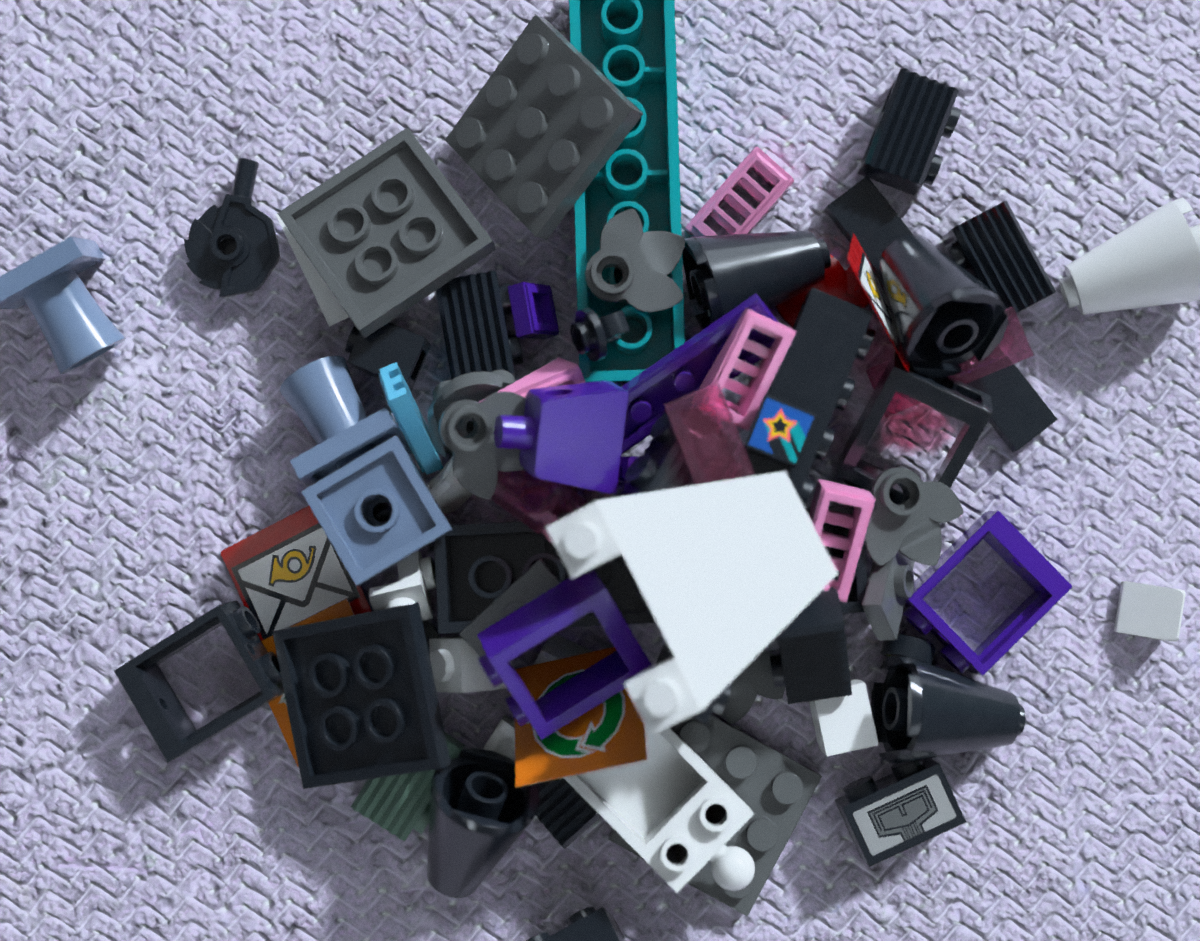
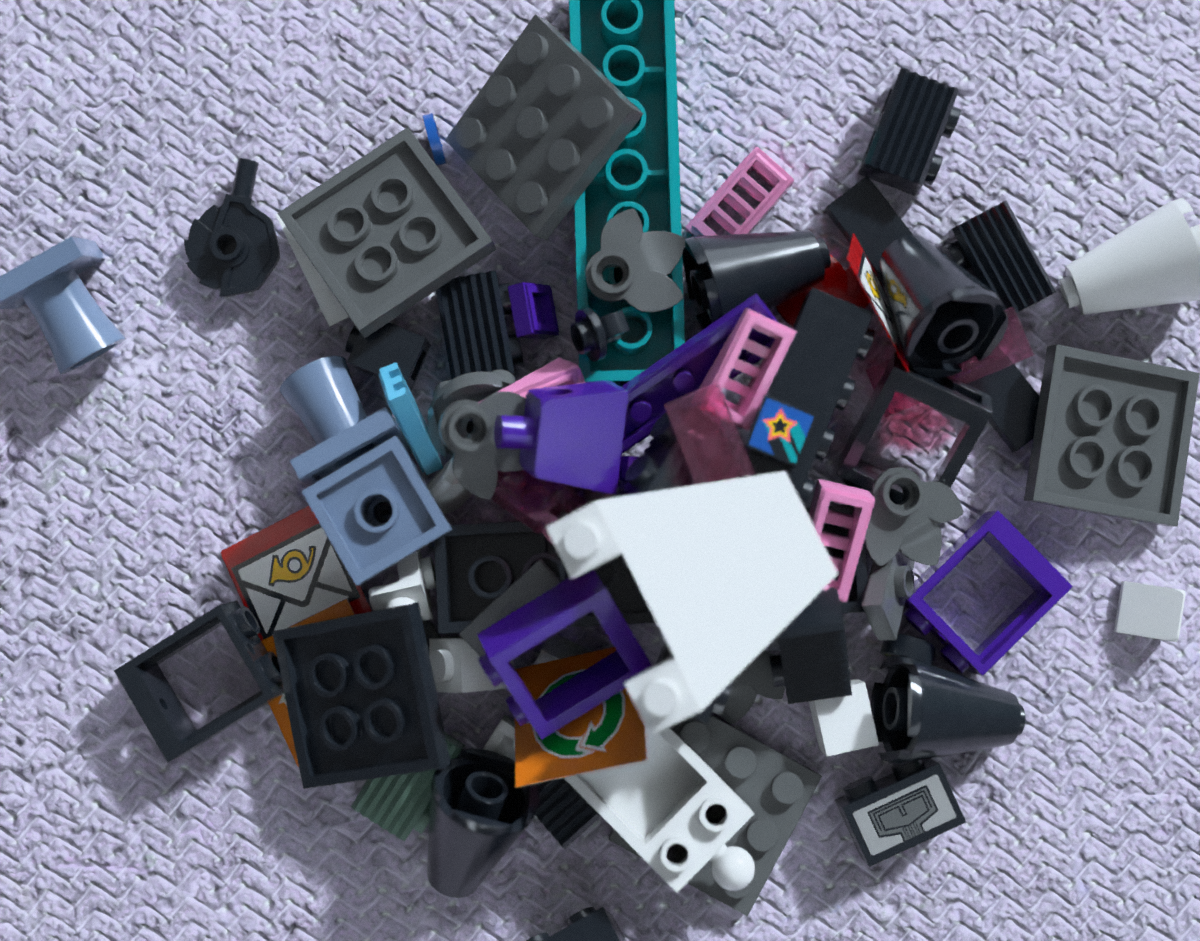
(434, 139): none -> blue piece
(1111, 436): none -> dark grey plate

